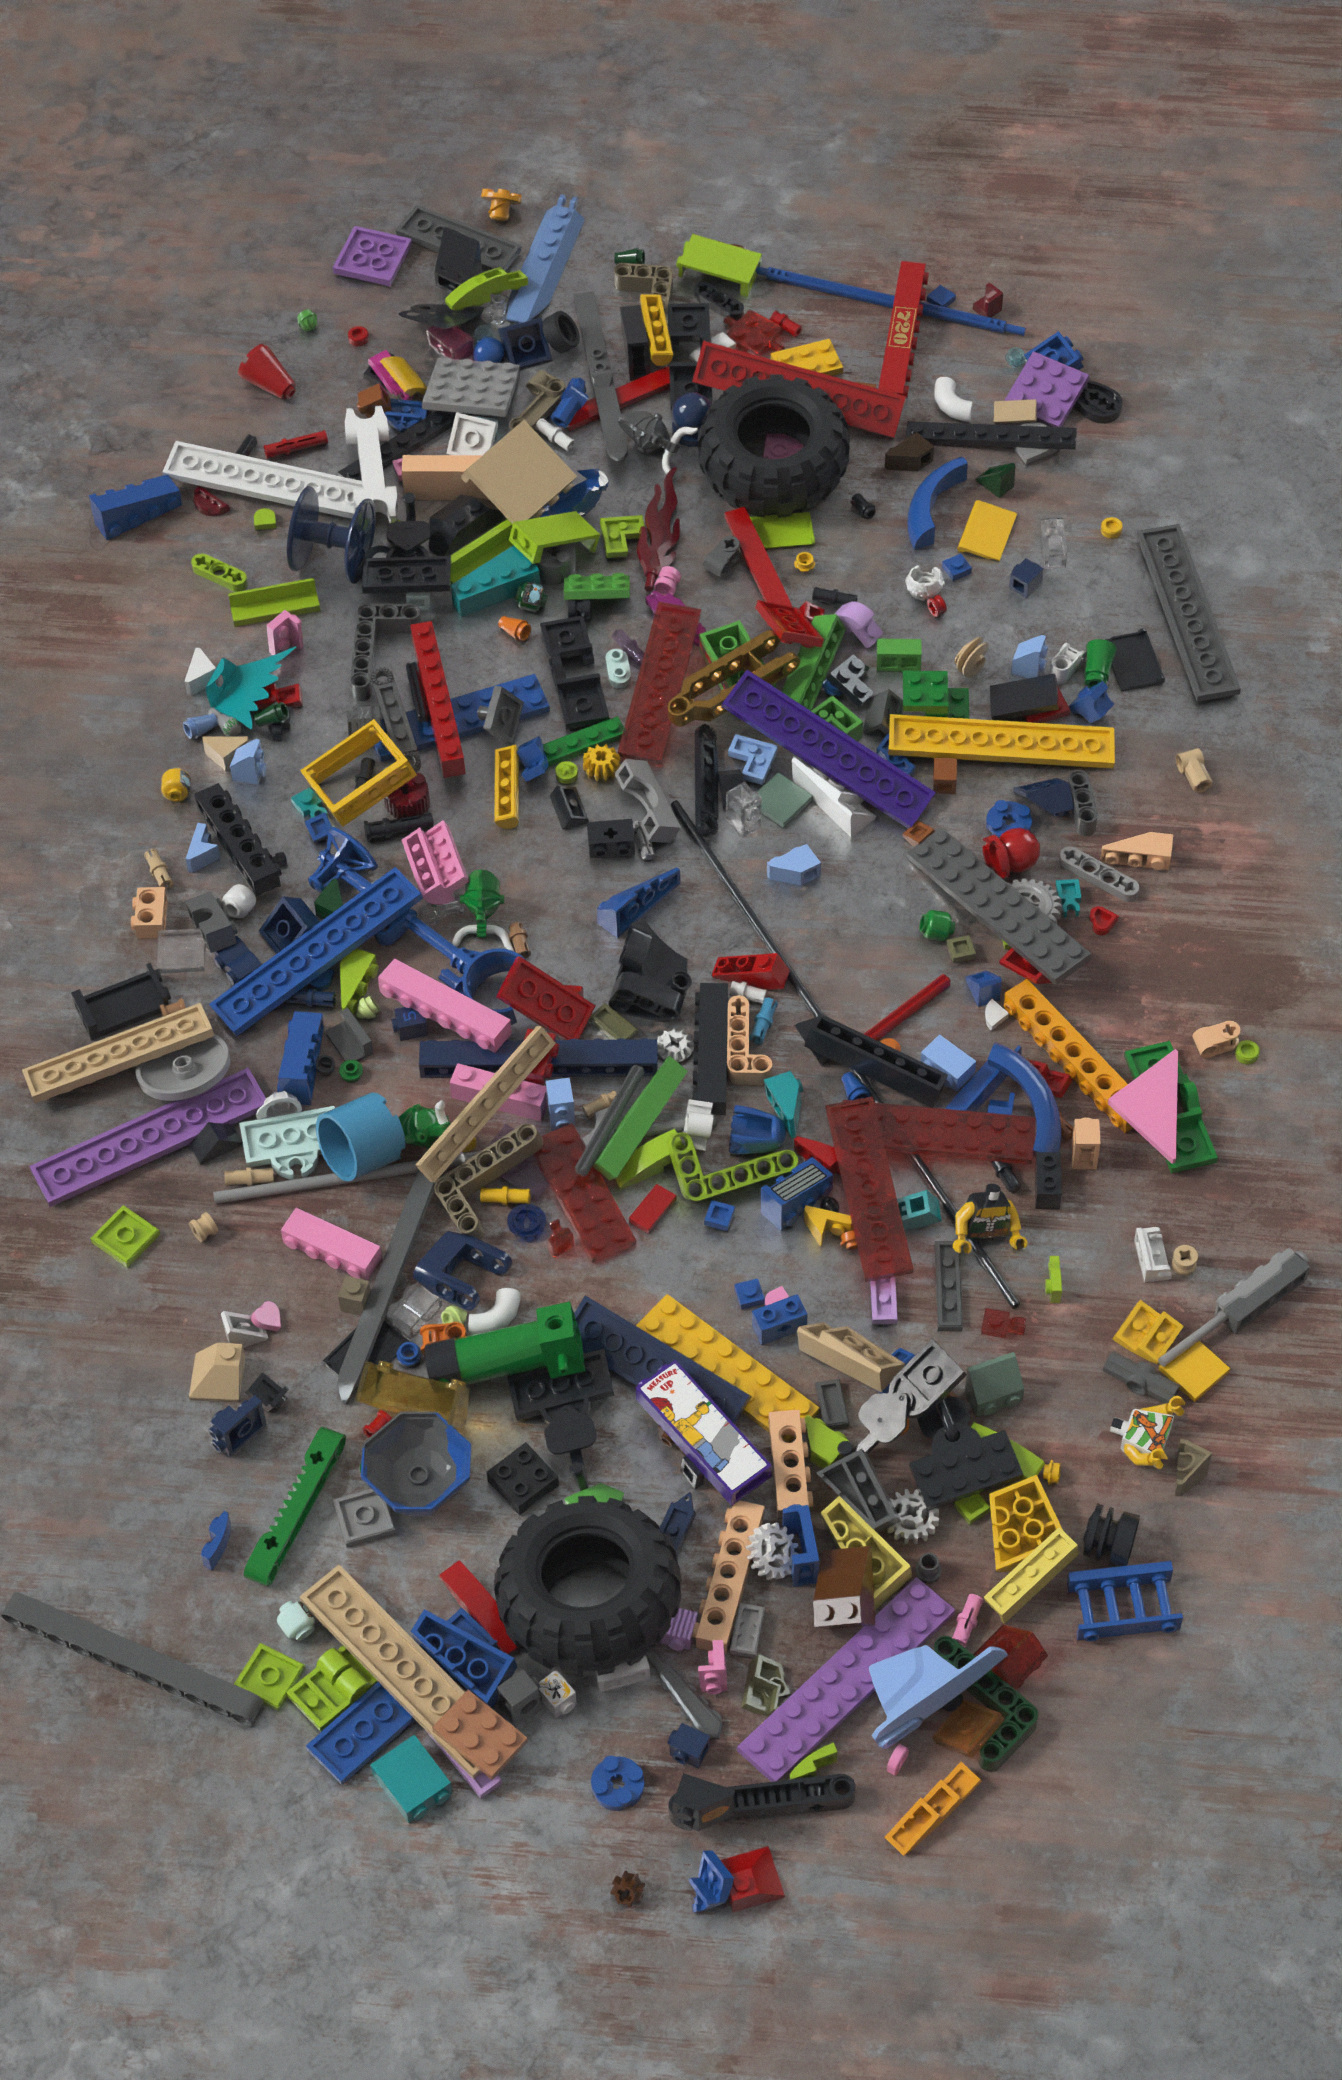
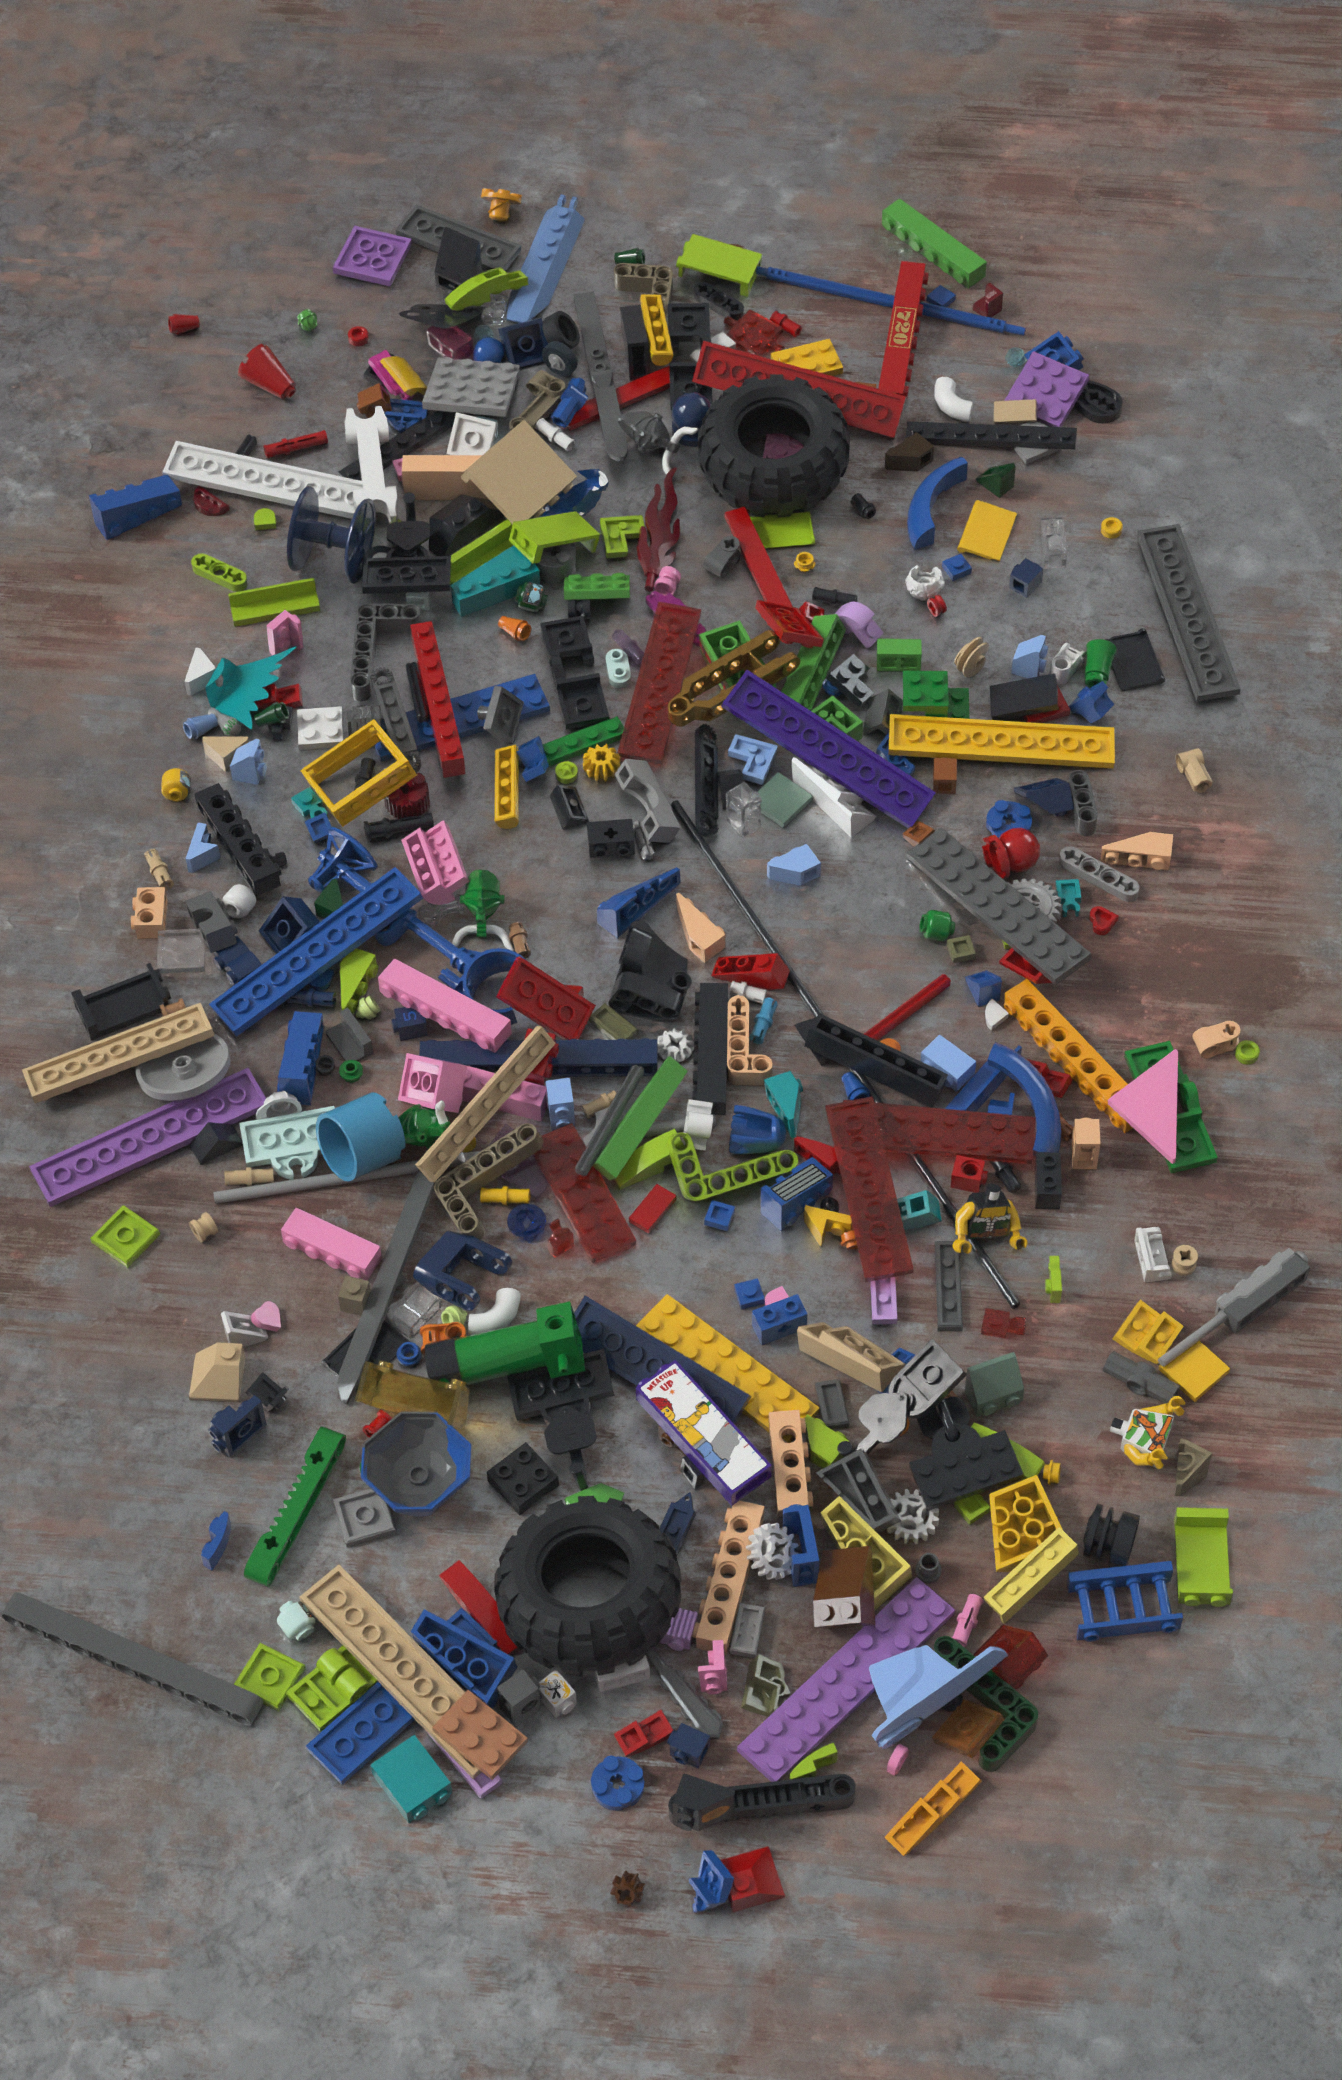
(181, 323): none -> red cone
(319, 727): none -> white plate
(432, 1080): none -> bright pink slope
(559, 359): none -> black wheel
(644, 1735): none -> red slope
(701, 934): none -> light nougat slope
(934, 243): none -> bright green brick
(966, 1165): none -> red brick
(1202, 1556): none -> lime panel

